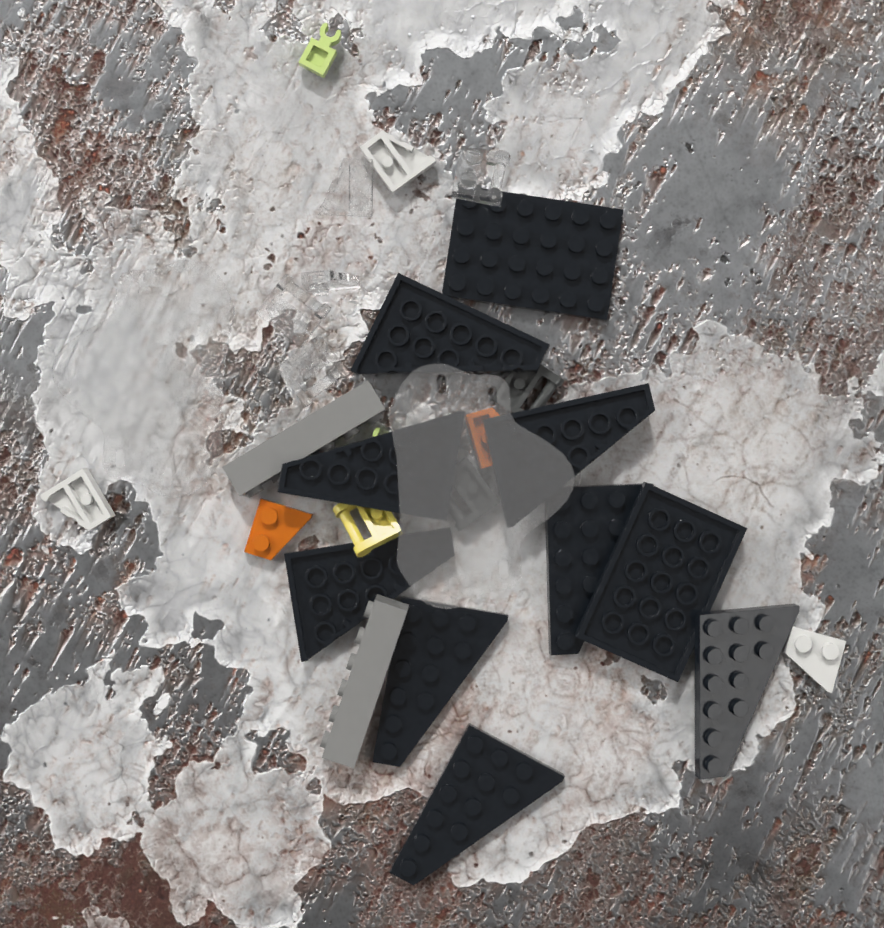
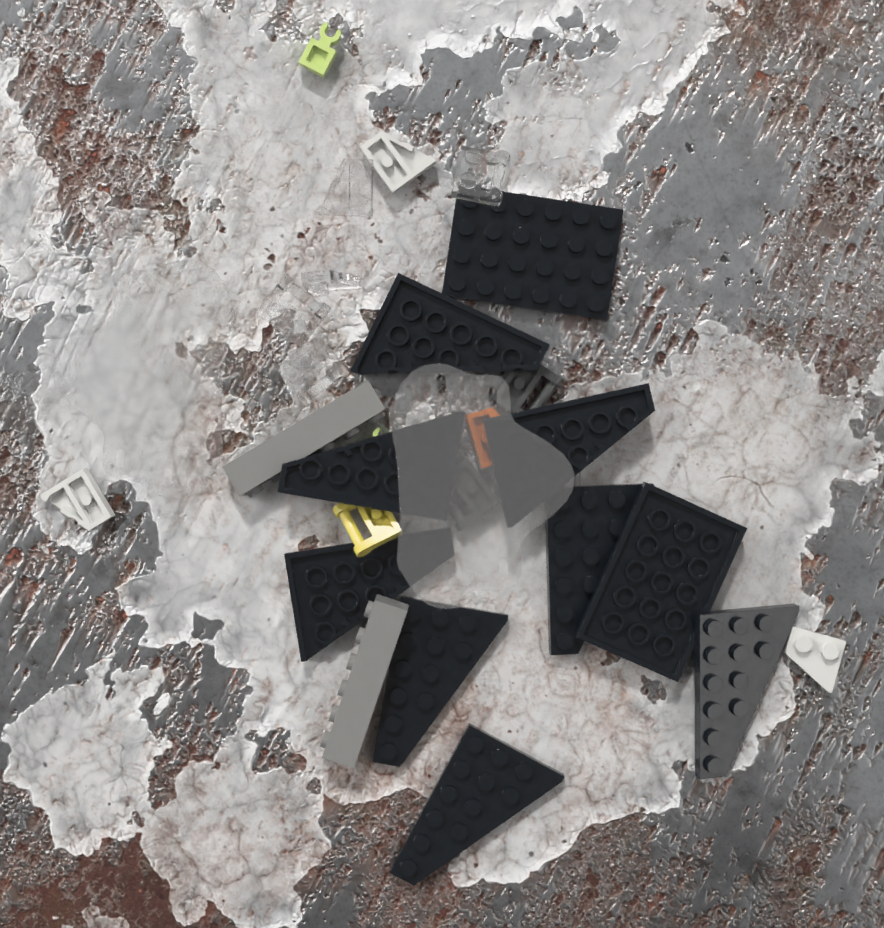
(274, 528): orange wing -> none

